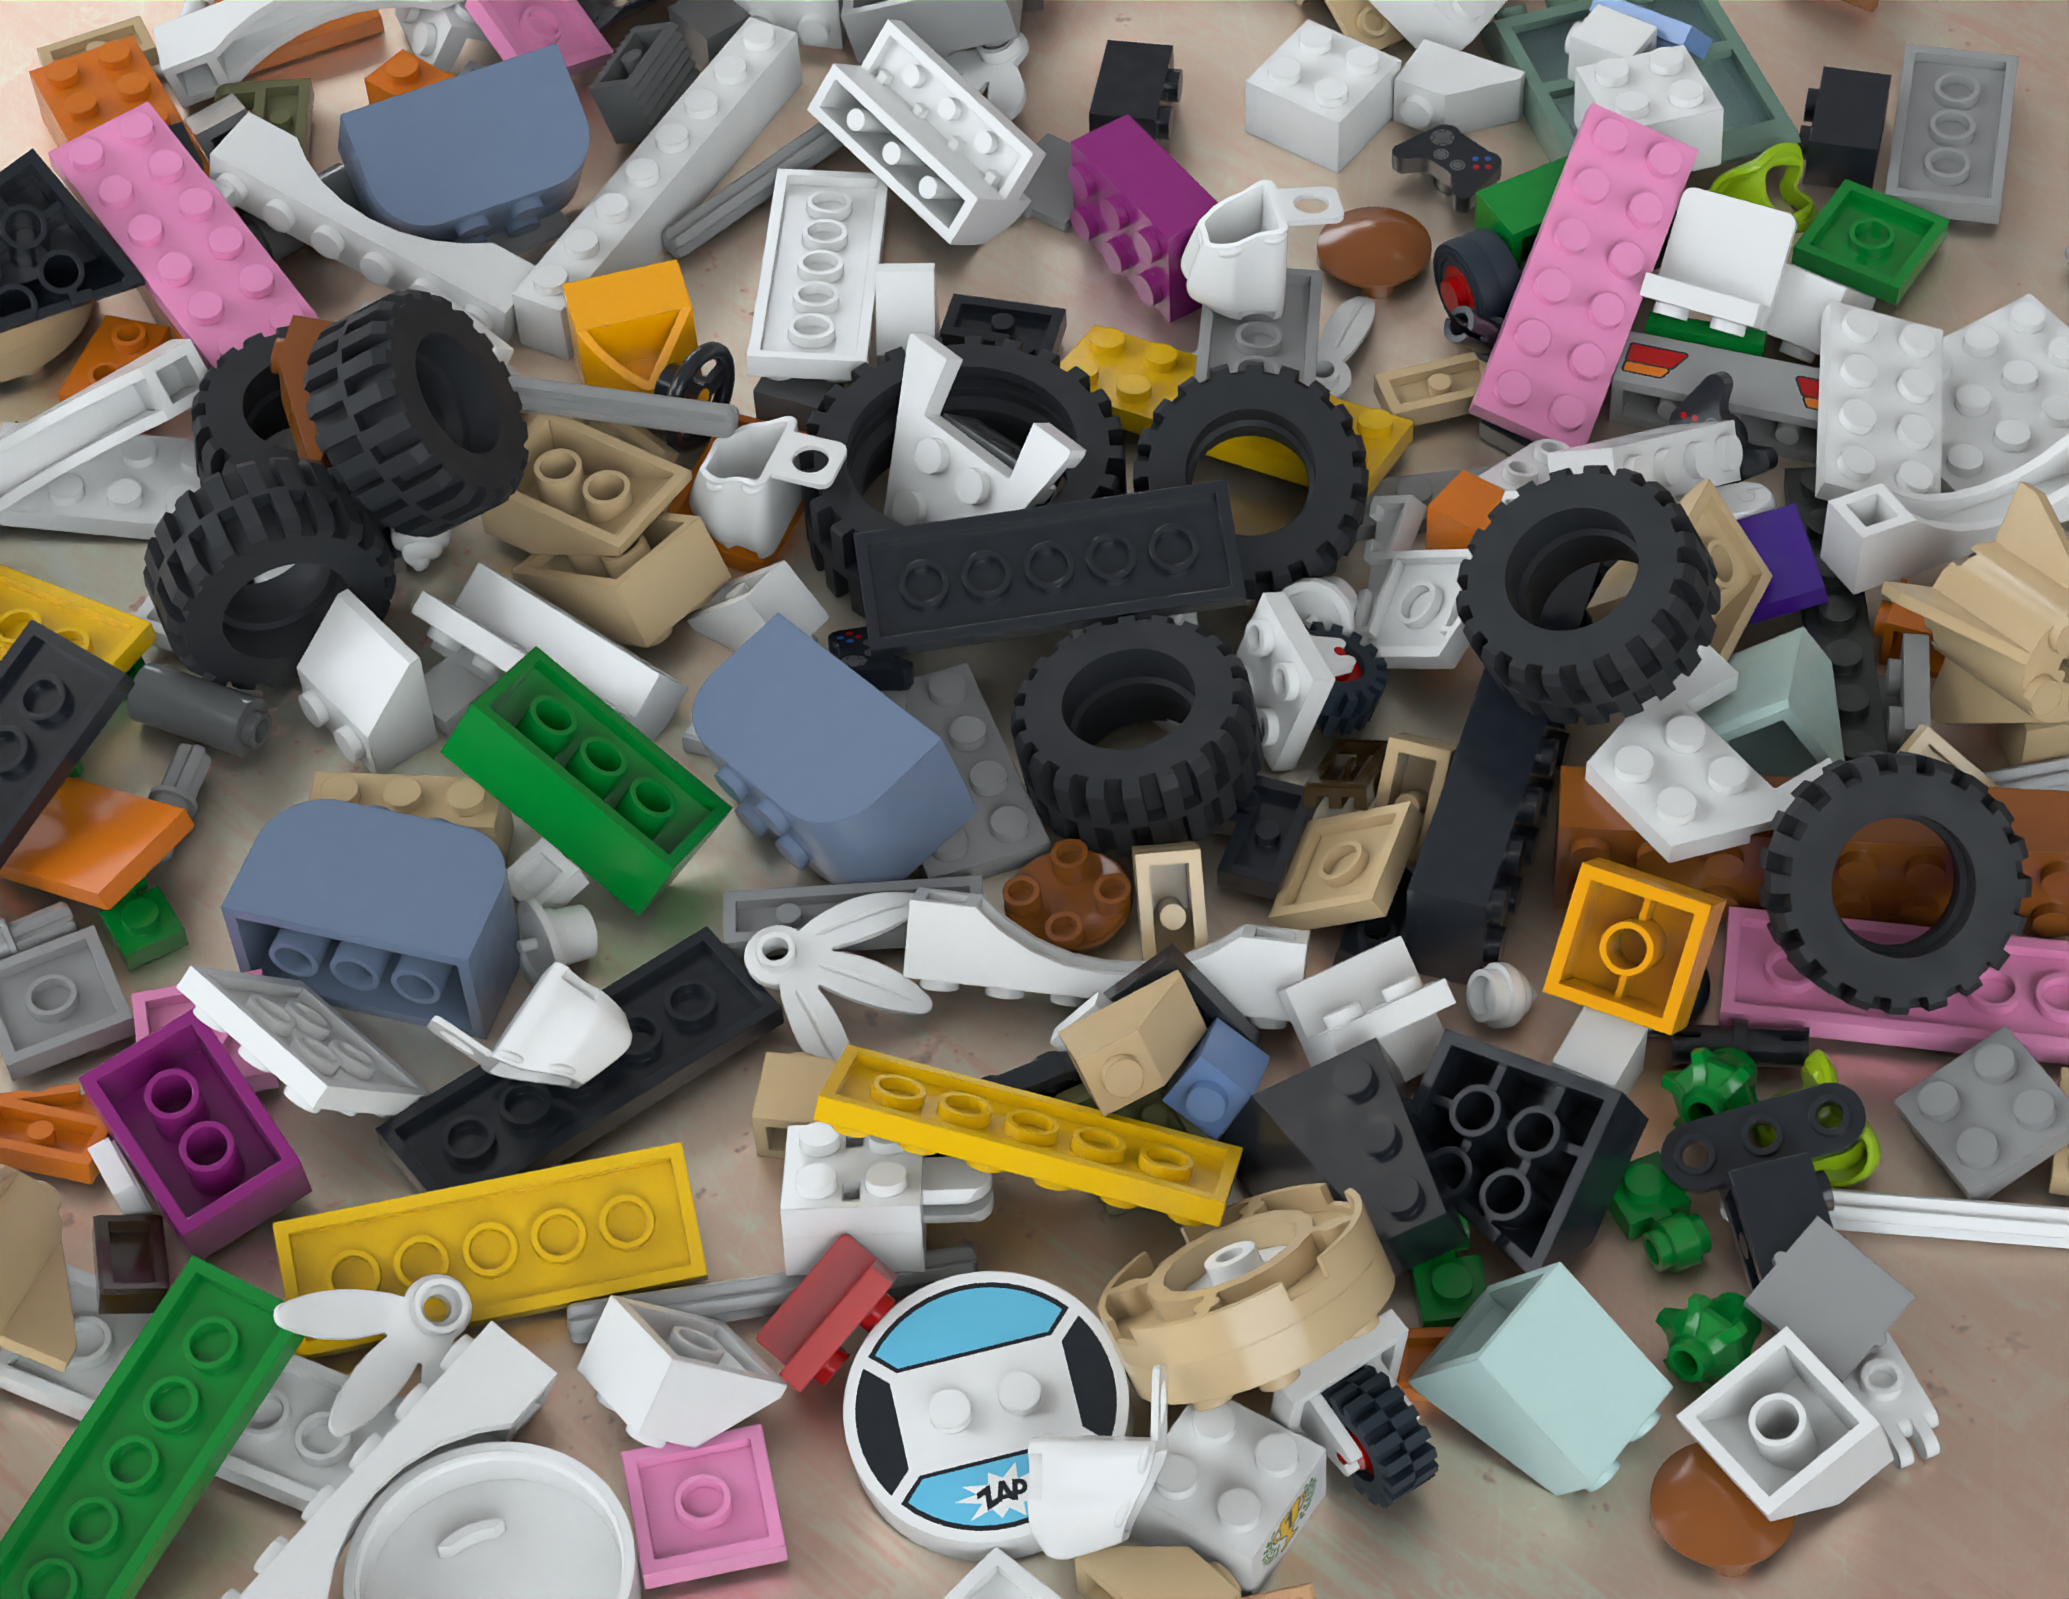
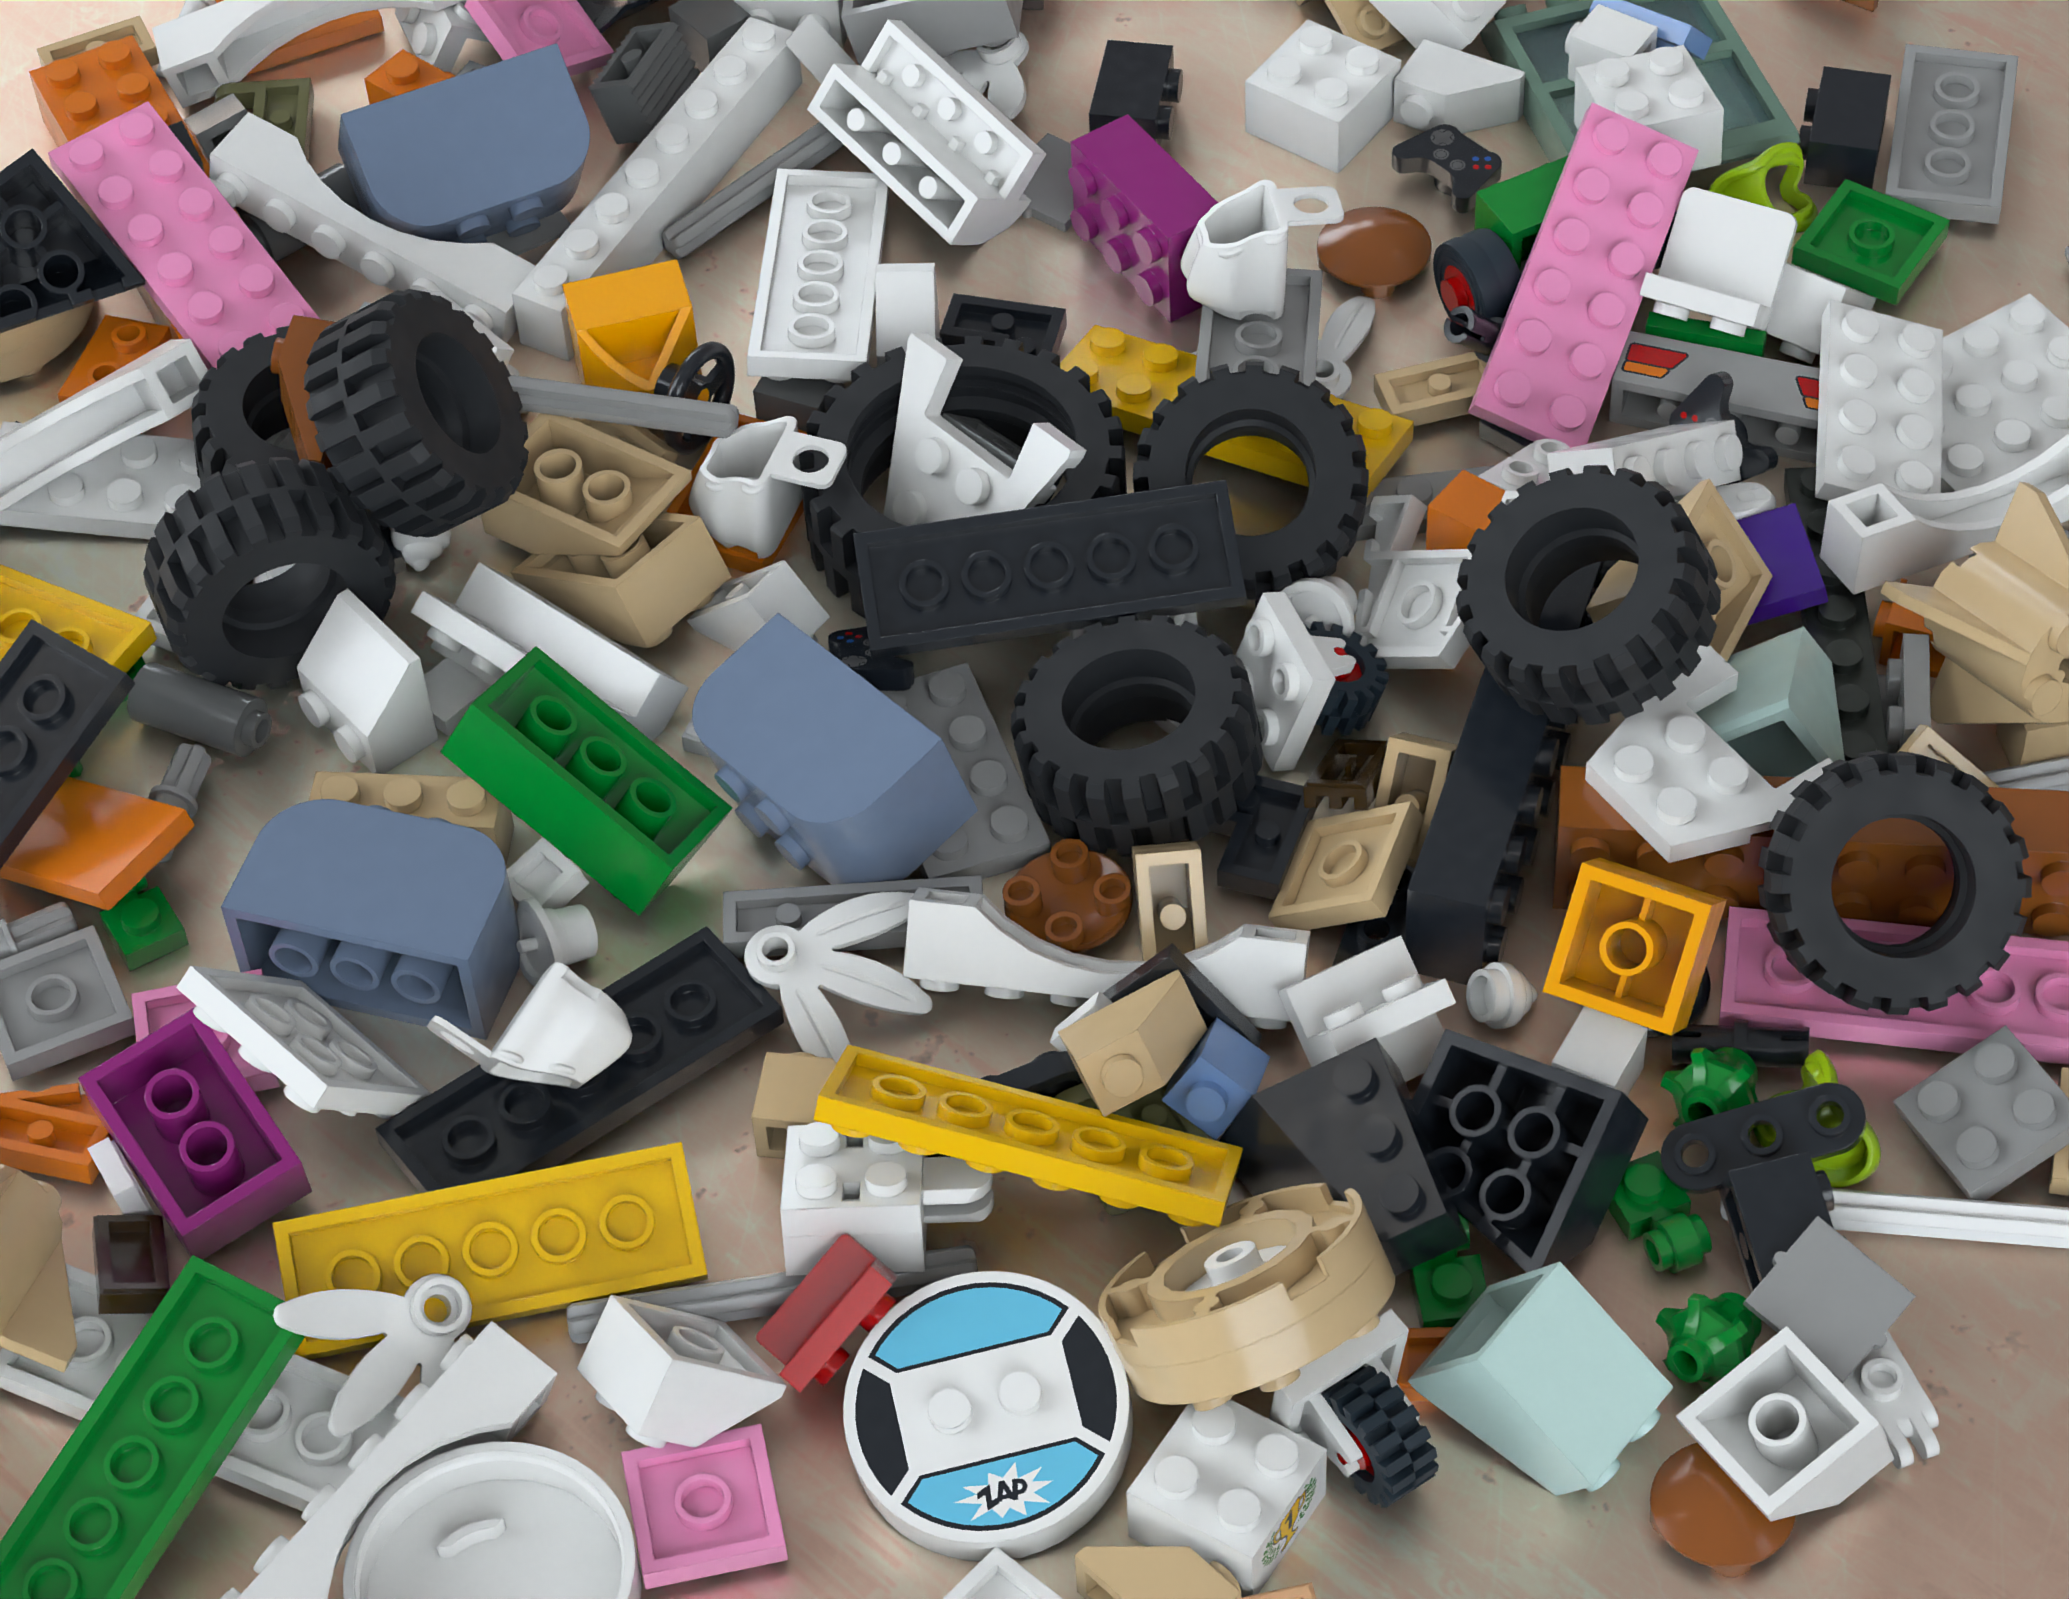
(816, 48): none -> white sticker
(1094, 1486): white piece -> none

